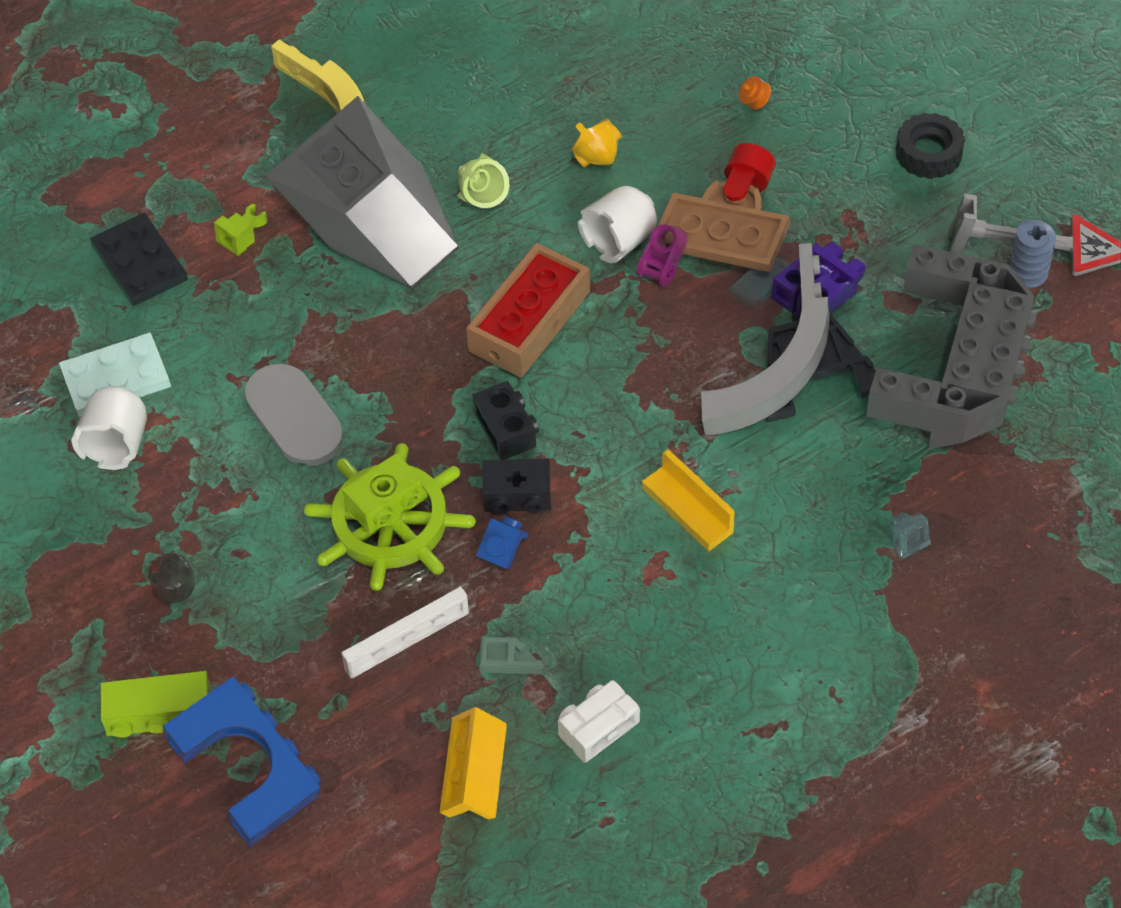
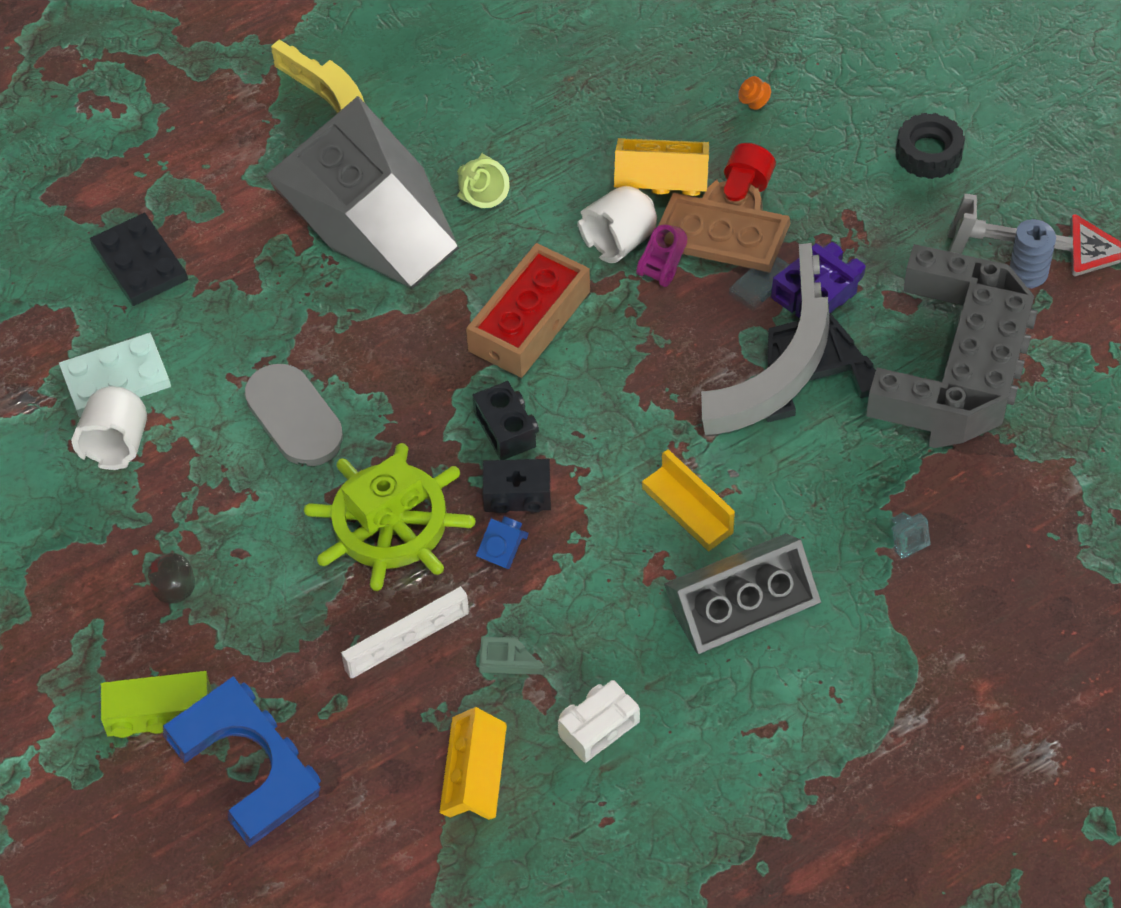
(237, 231): lime piece -> none
(597, 144): yellow helmet -> none
(662, 165): none -> yellow brick
(743, 592): none -> dark grey slope

